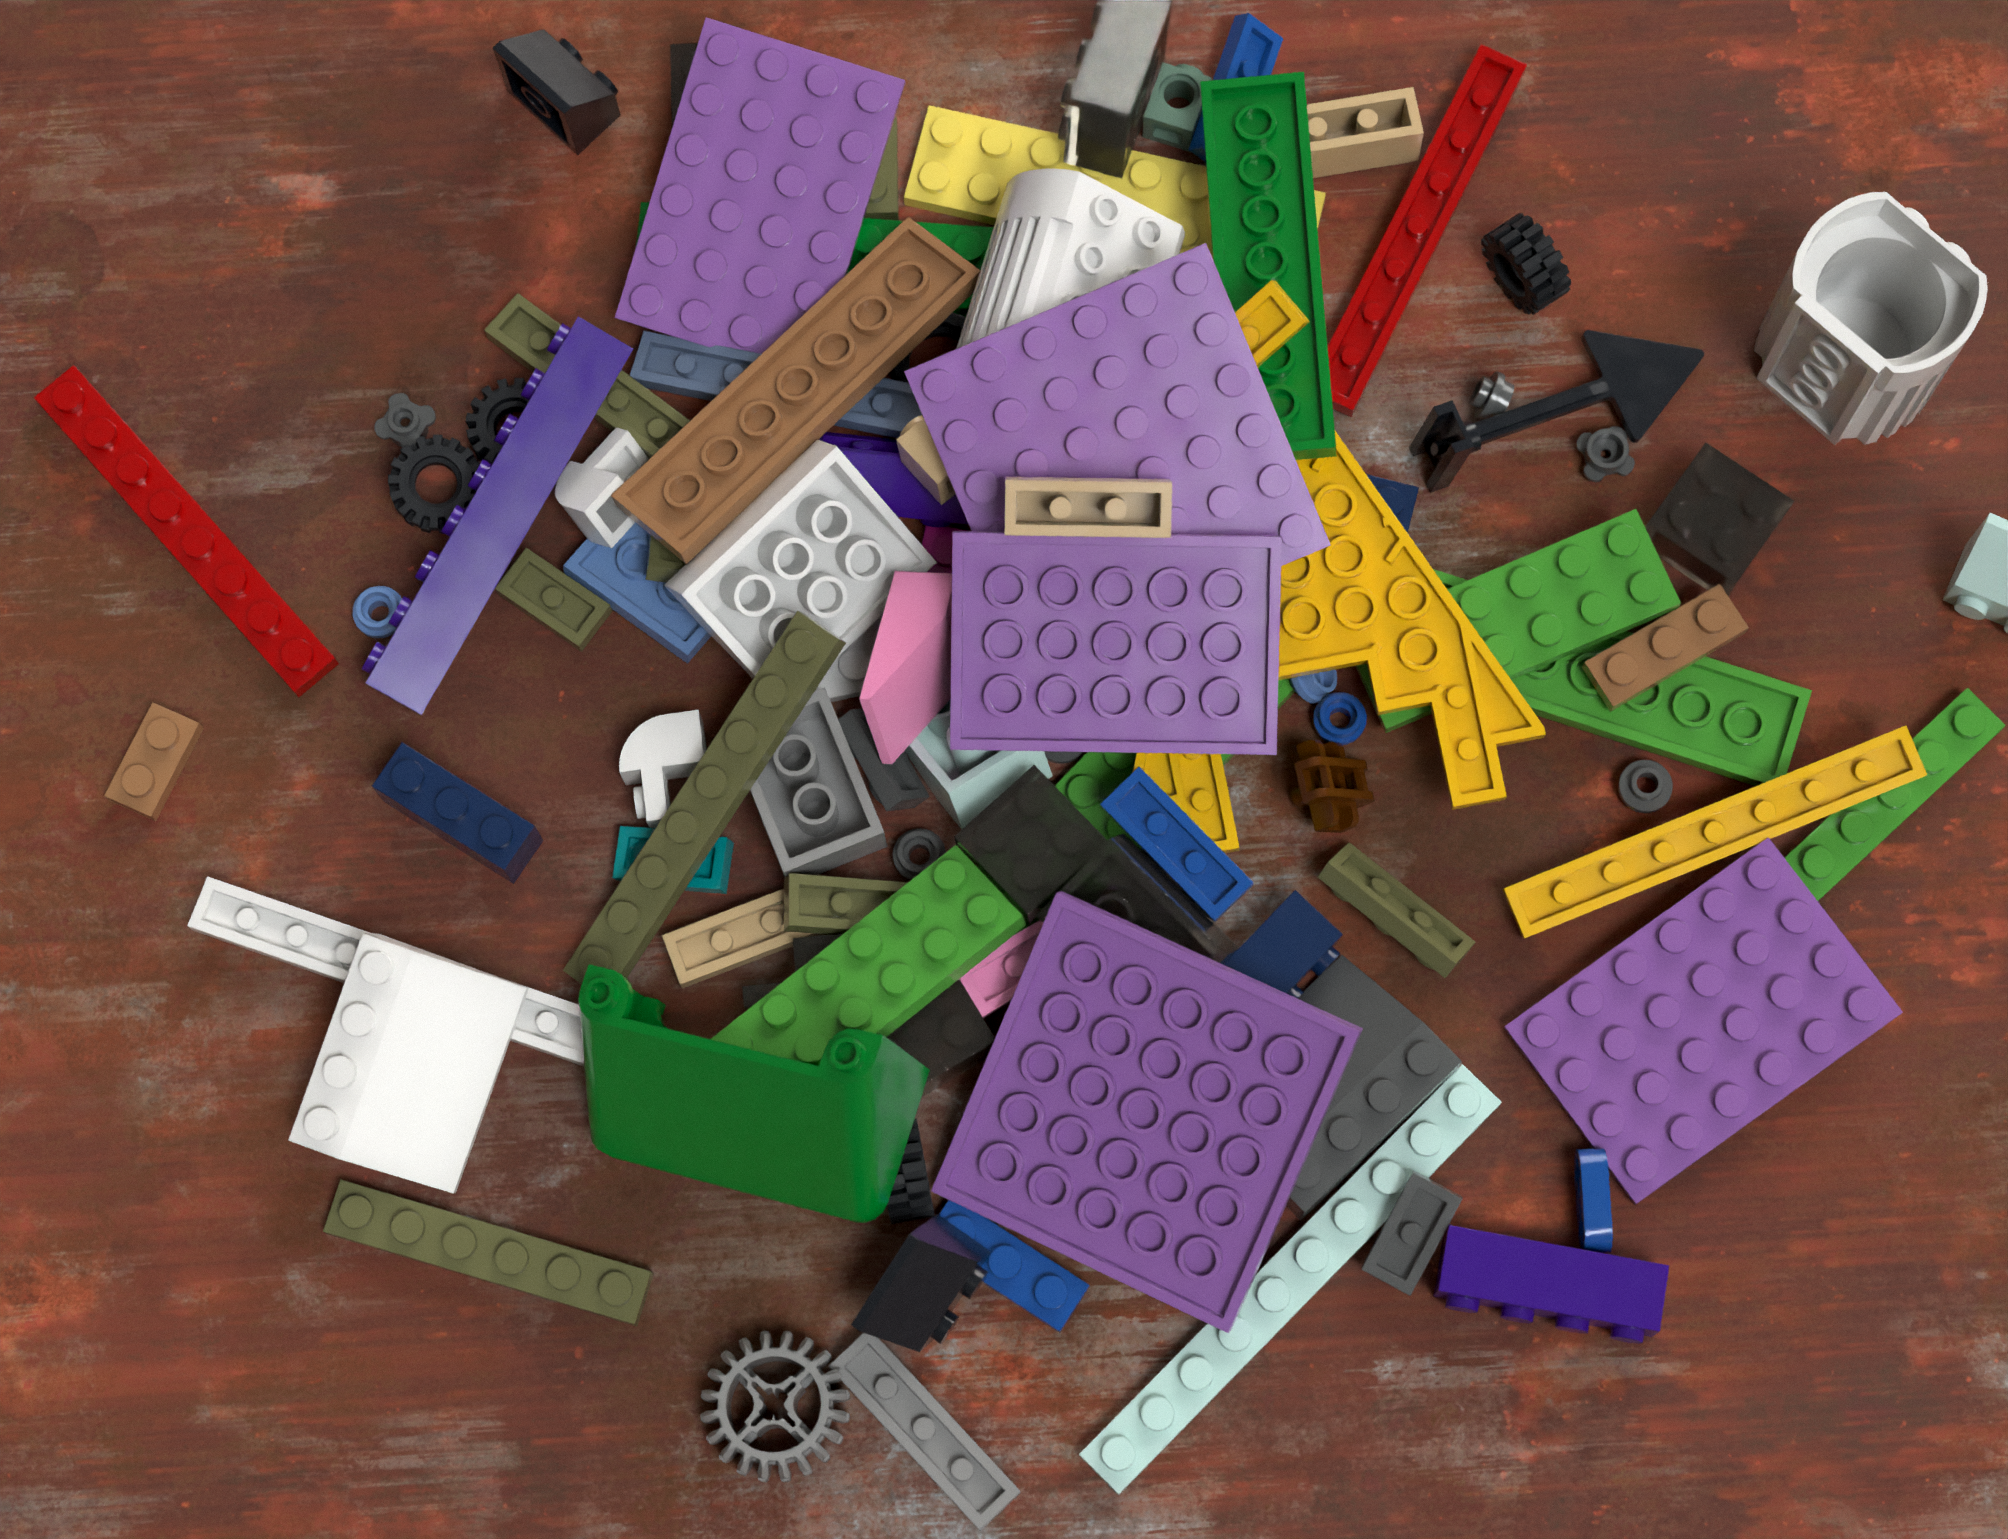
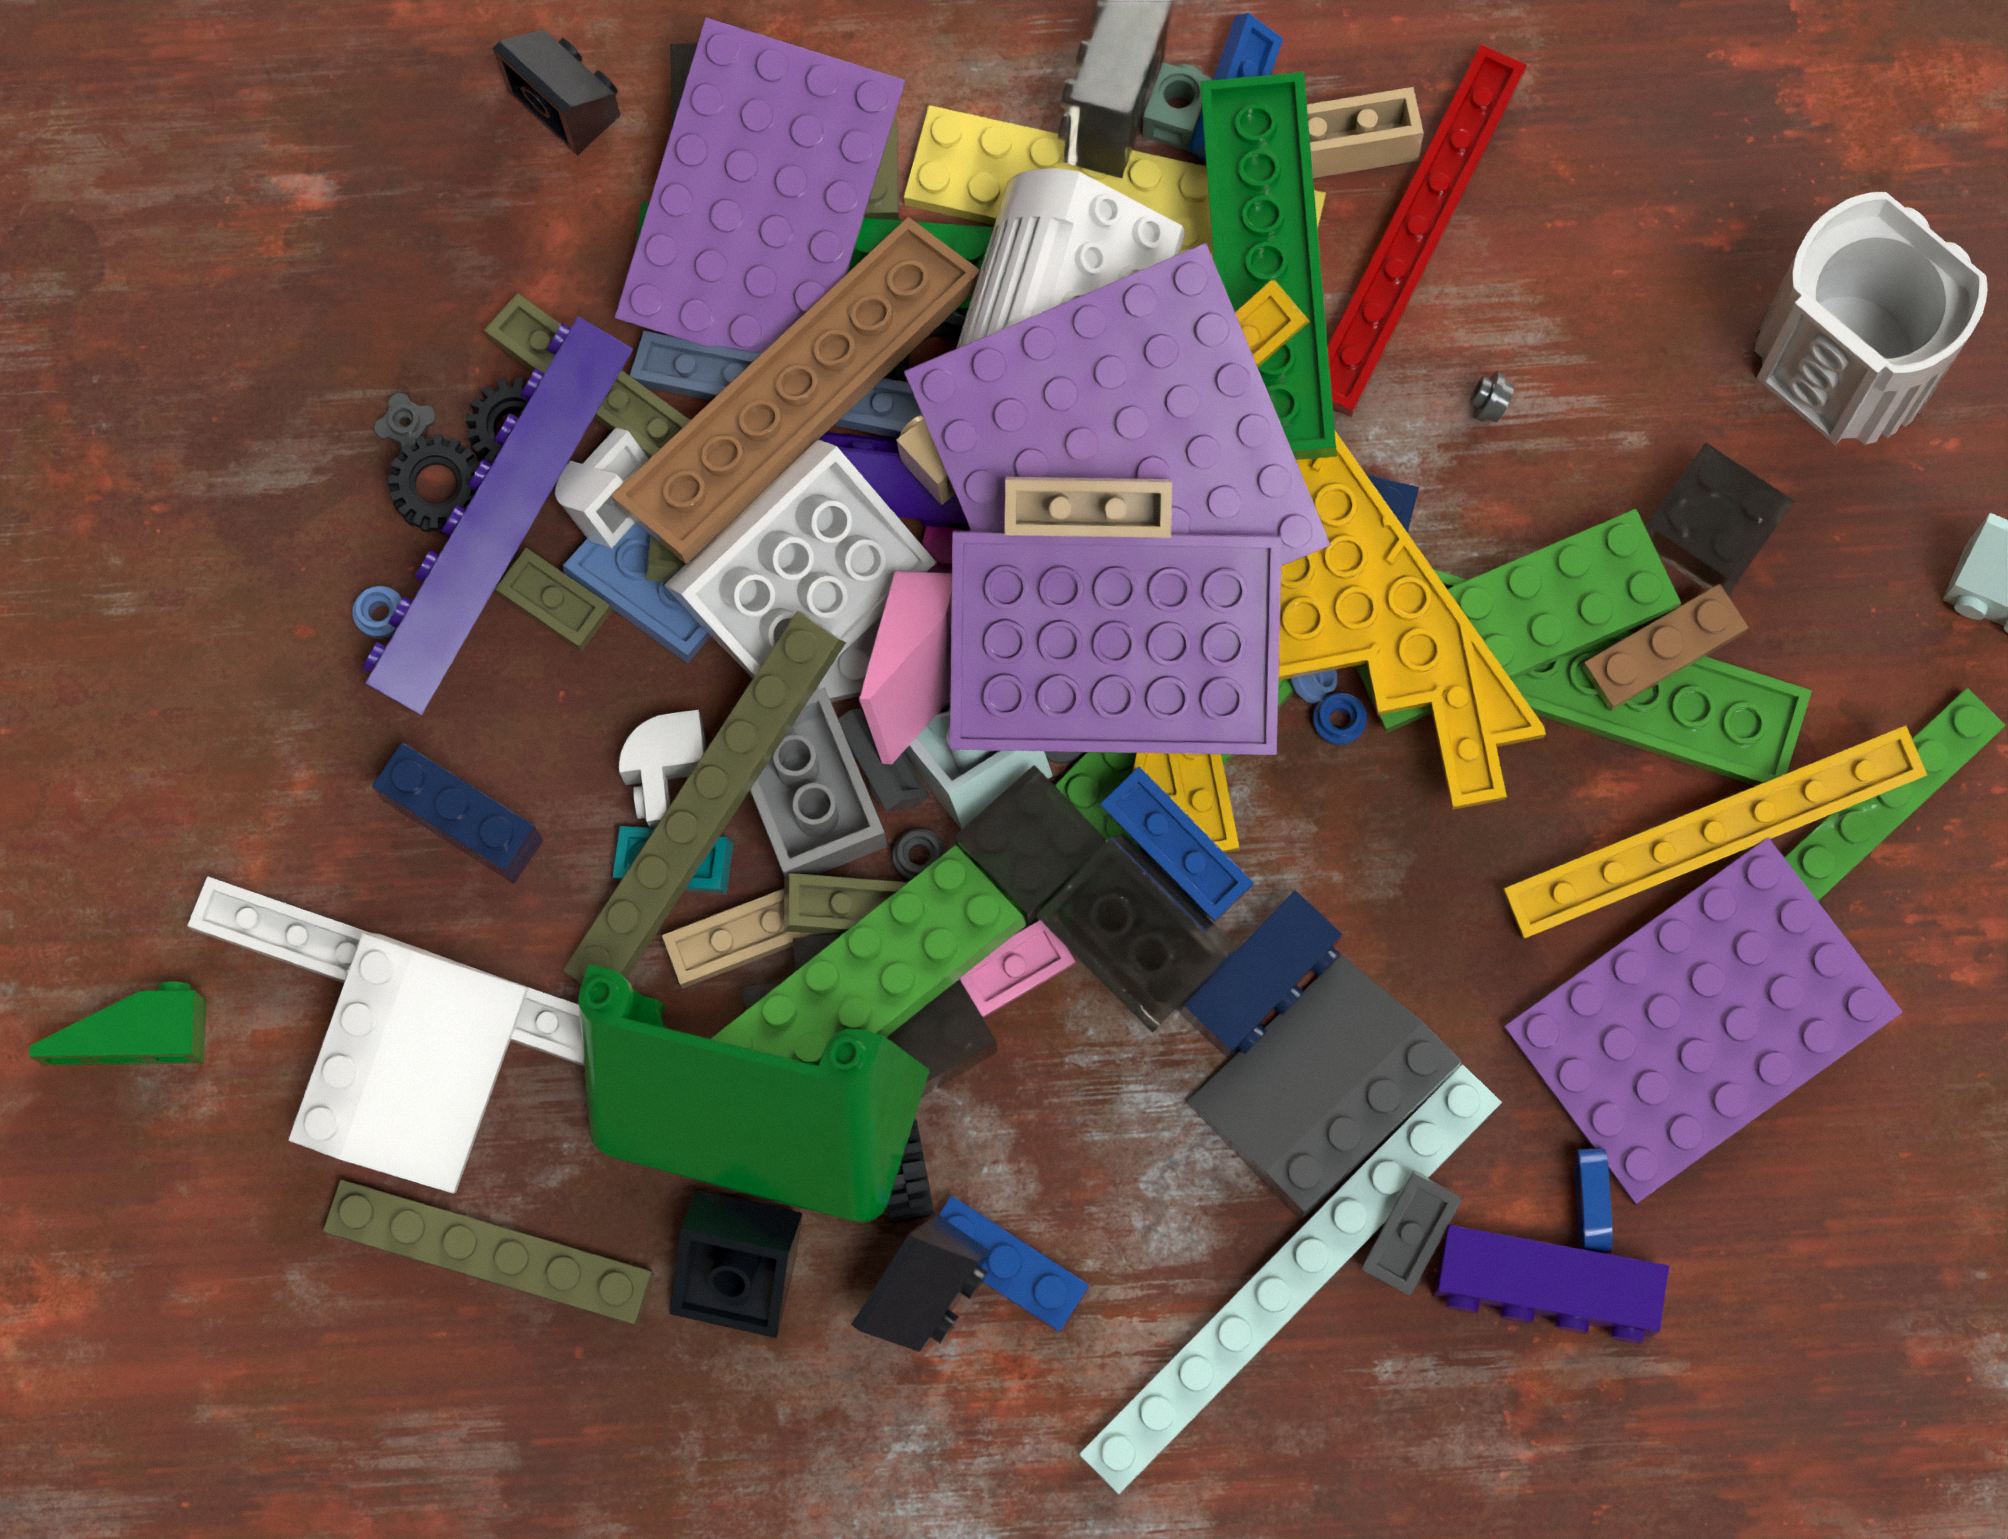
(140, 1029): none -> green slope
(154, 761): medium nougat plate -> none
(186, 531): red plate -> none
(735, 1263): none -> black slope
(756, 1424): light grey gear -> none
(925, 1430): light grey plate -> none
(1146, 1110): medium lavender plate -> none
(1324, 788): reddish brown piece -> none
(1396, 910): olive plate -> none
(1526, 263): black tyre -> none
(1612, 440): dark grey plate -> none
(1633, 376): black piece -> none
(1641, 801): dark grey plate -> none

